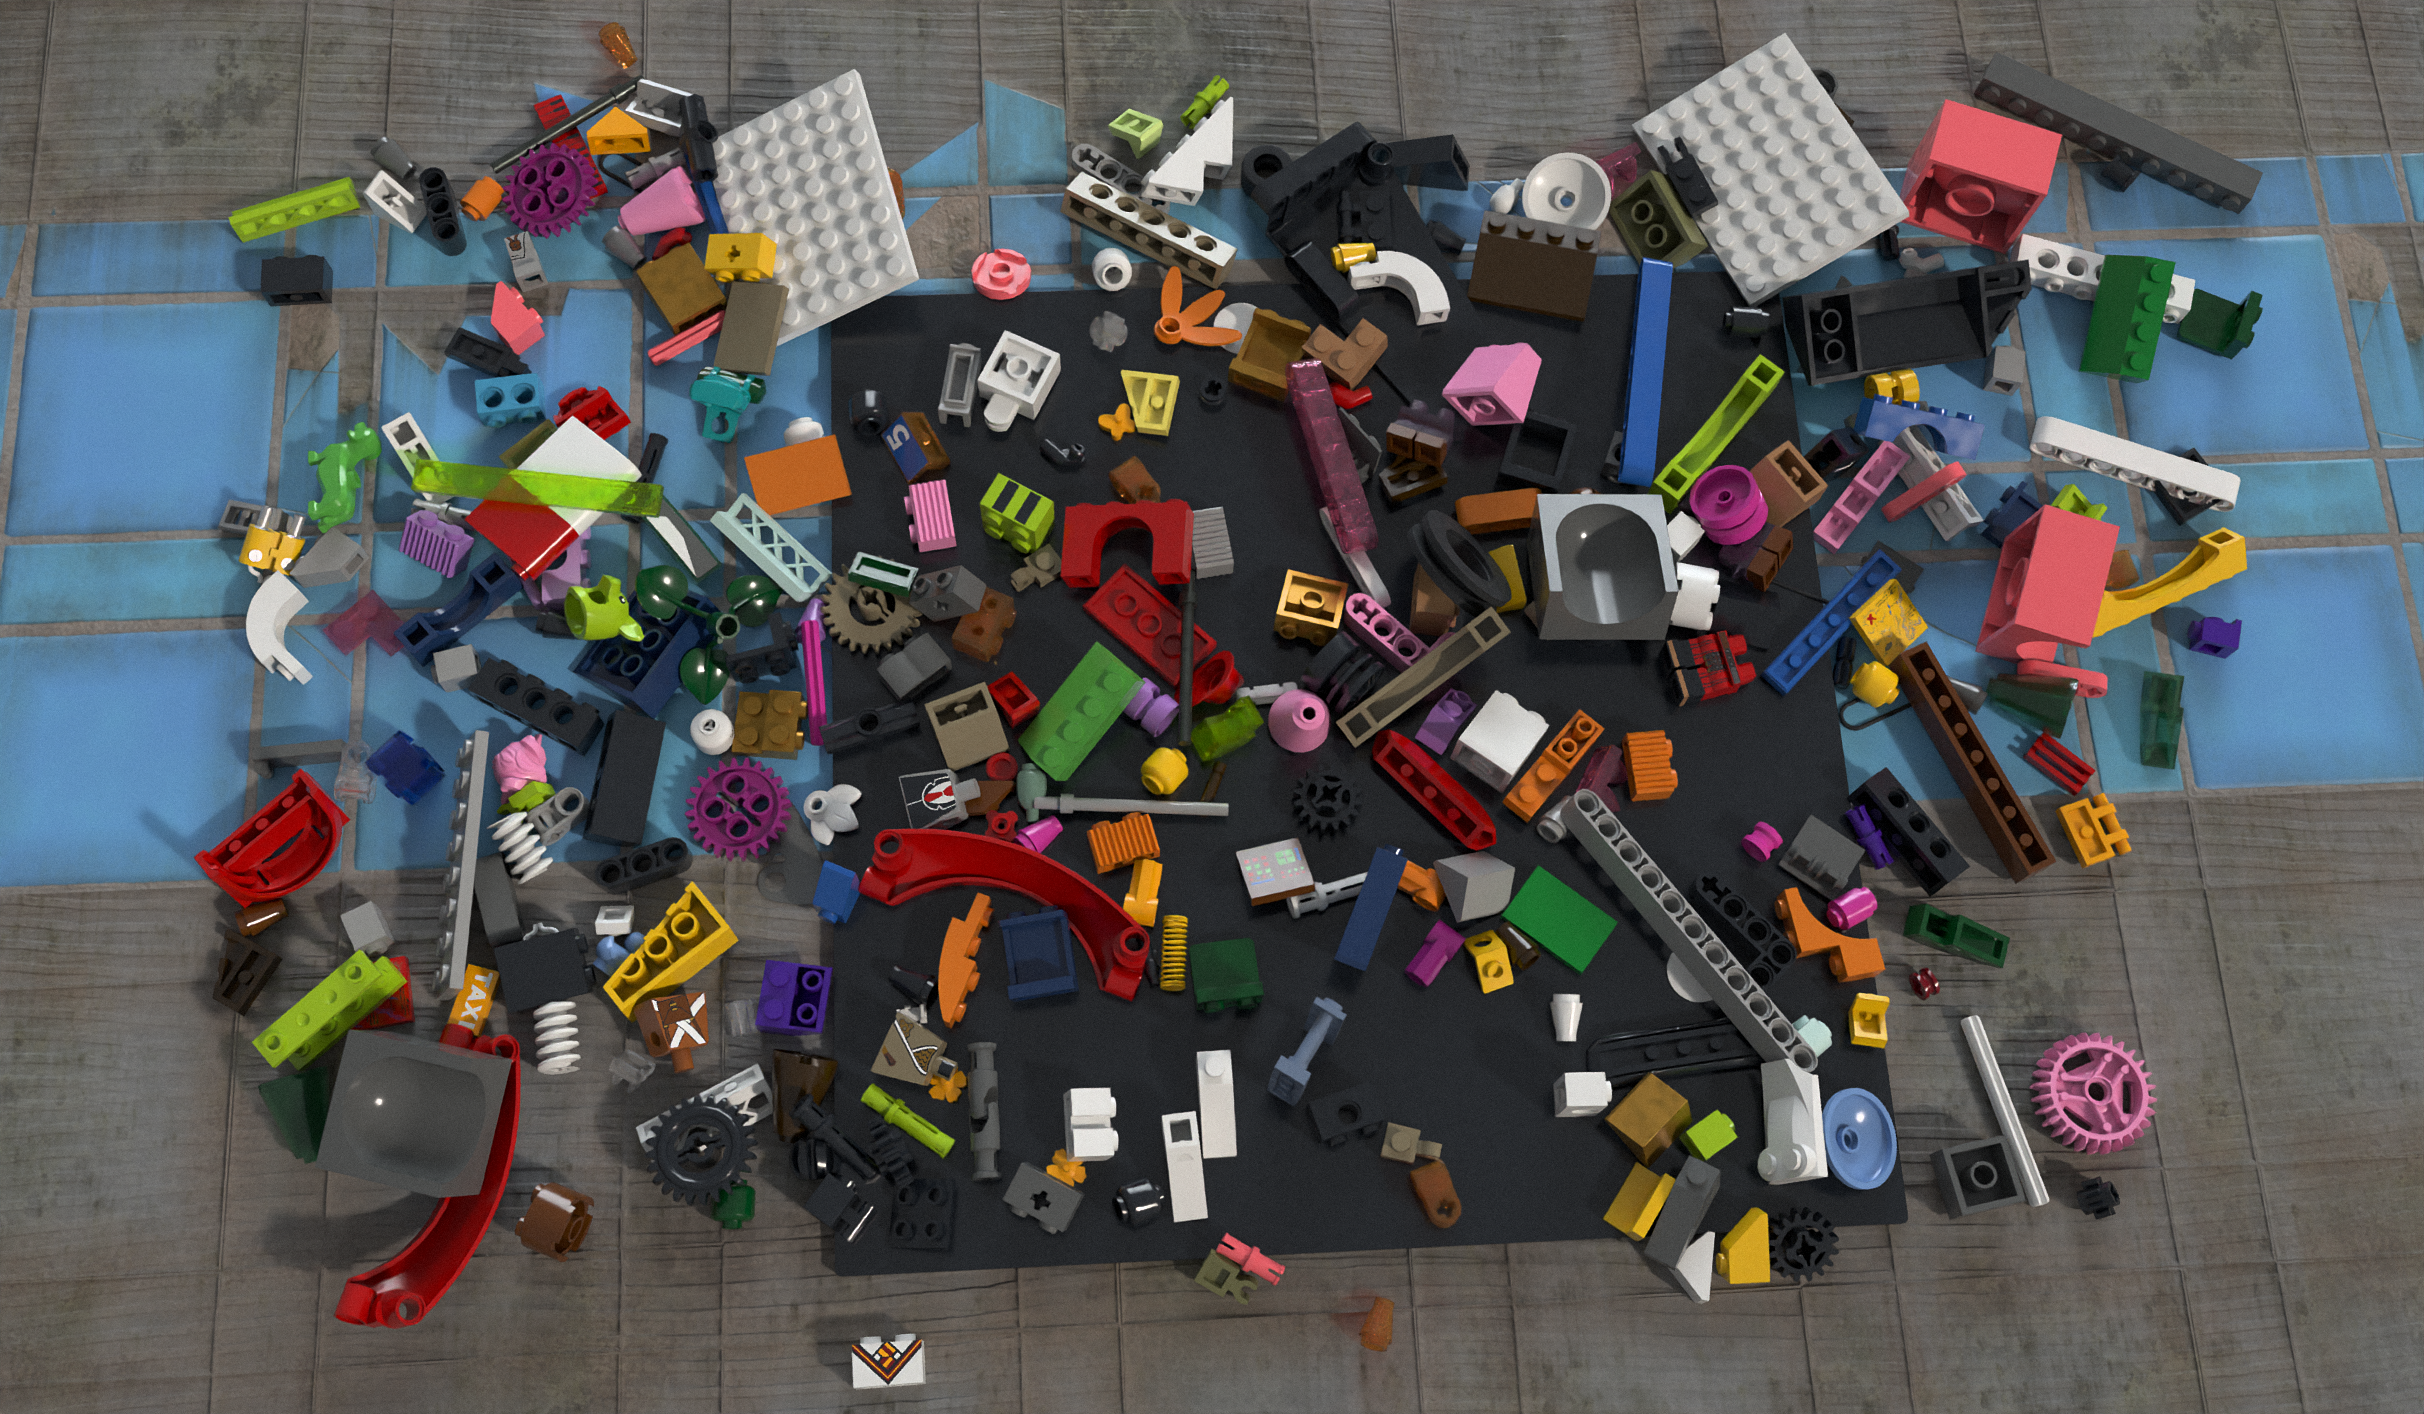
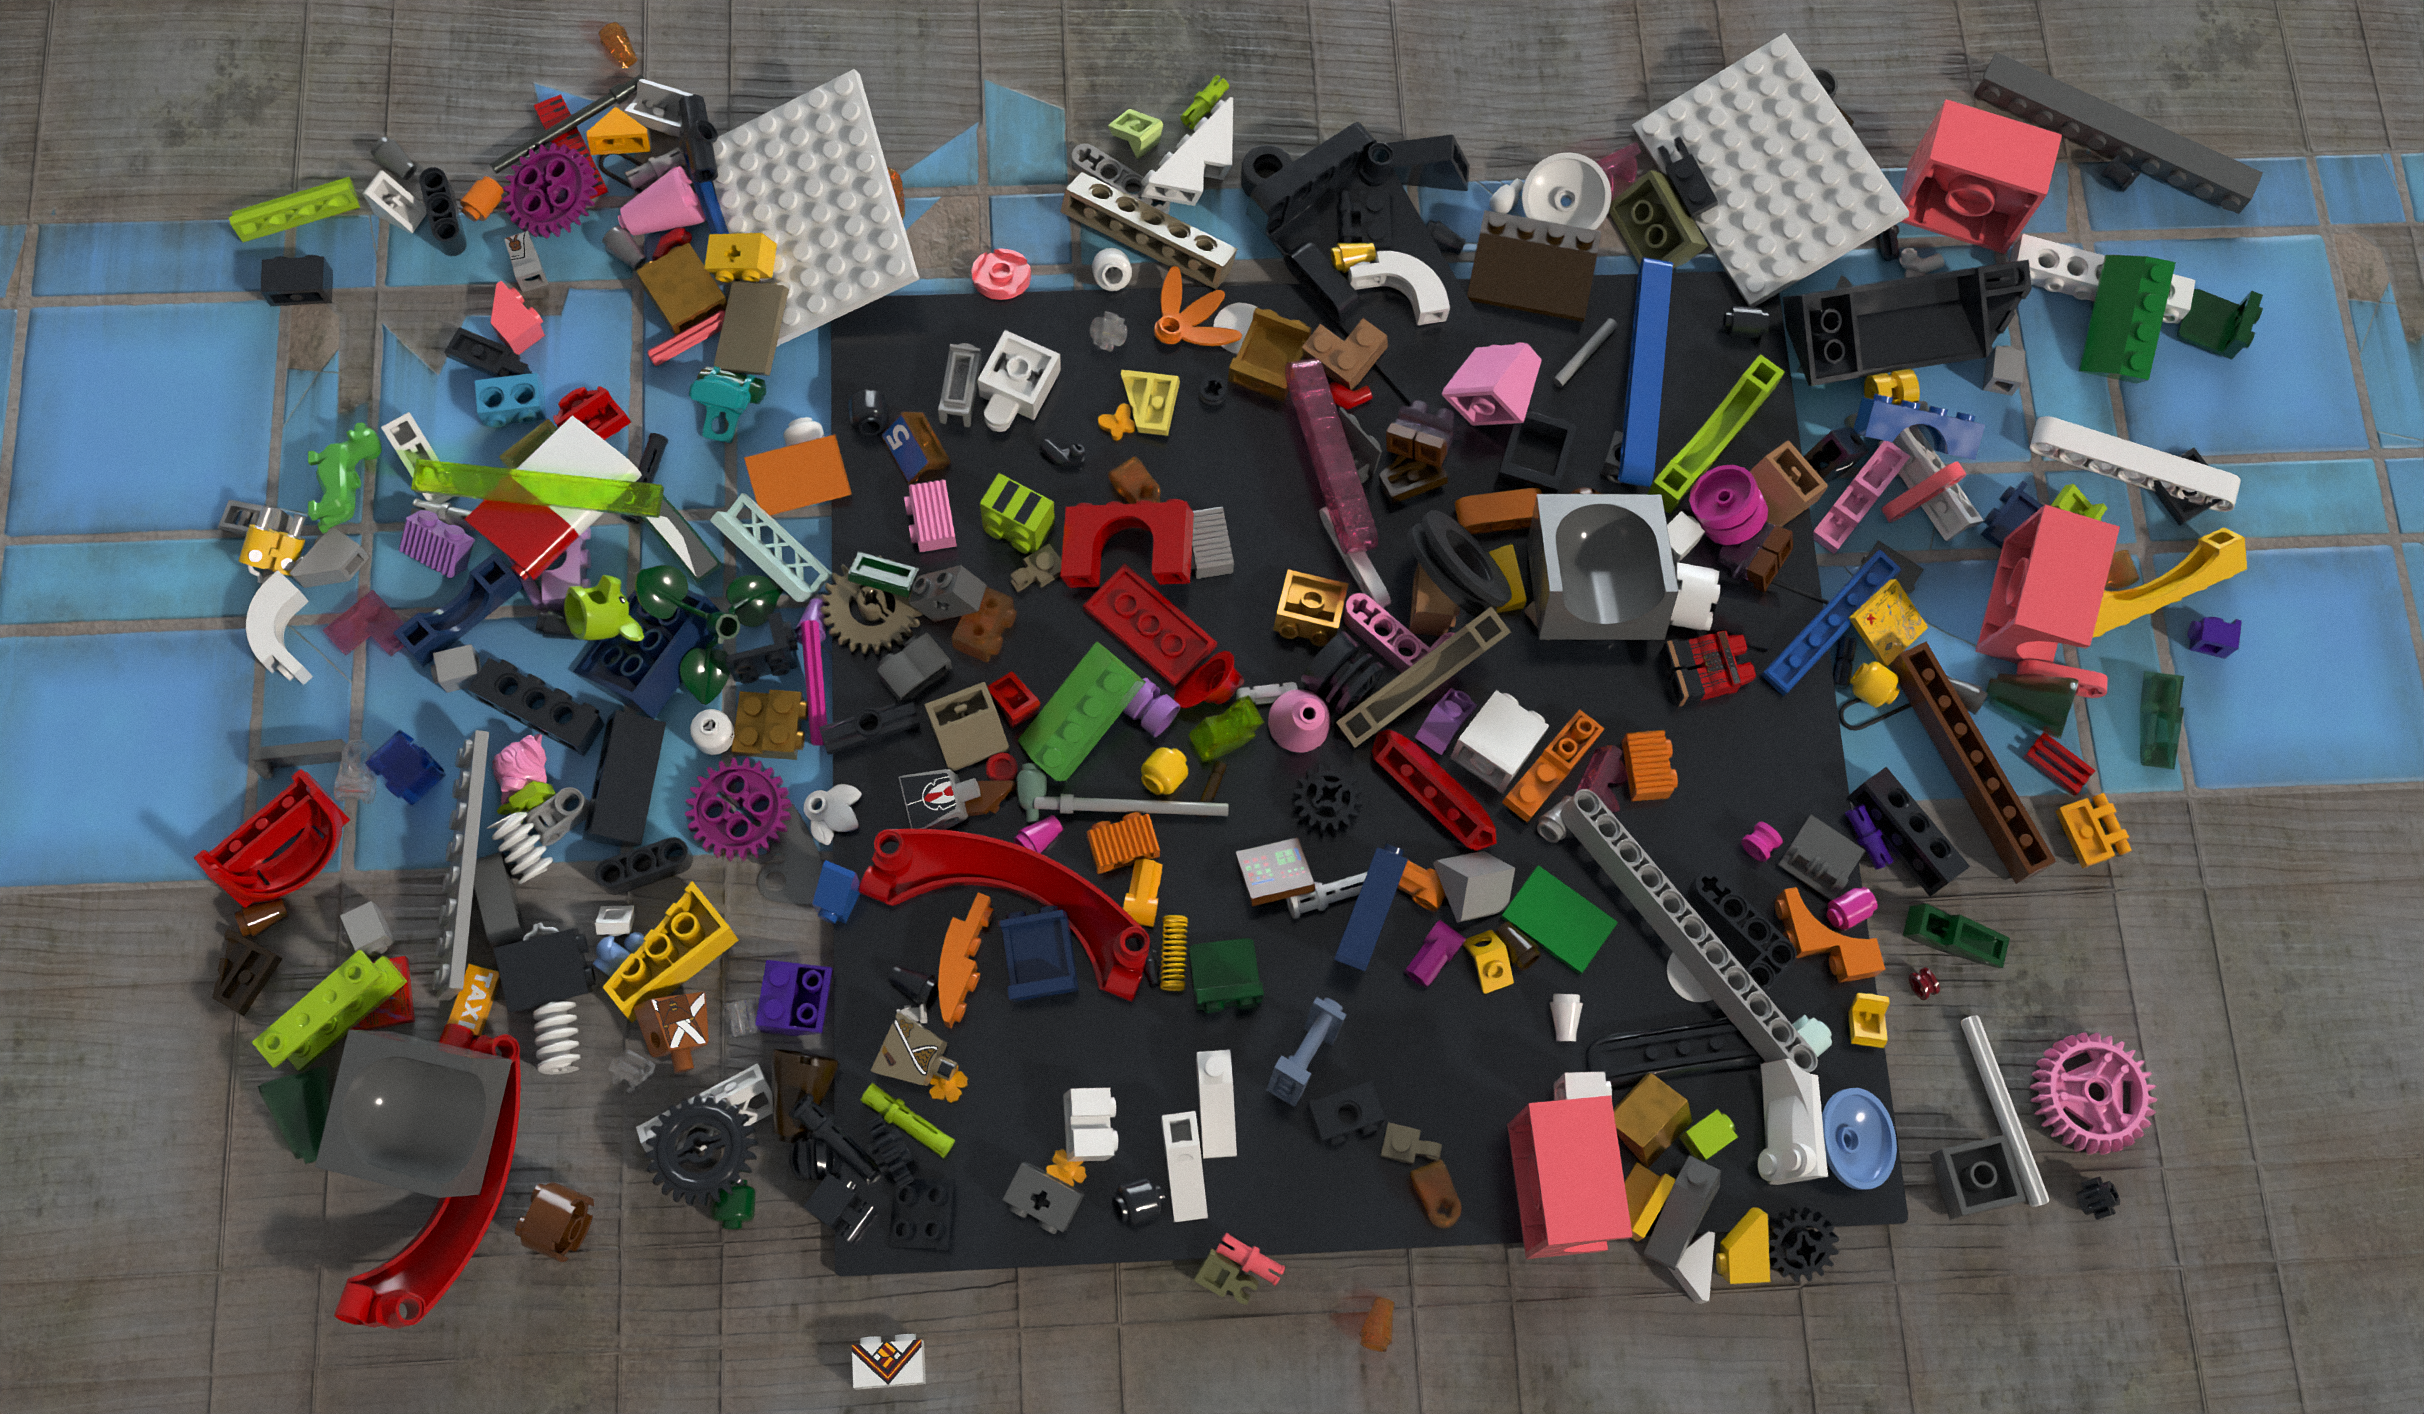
(983, 1106): dark grey piece -> none
(1008, 819): red plate -> none
(1187, 602): pearl dark grey bar -> none
(1568, 1177): none -> coral piece
(1585, 352): none -> light grey bar

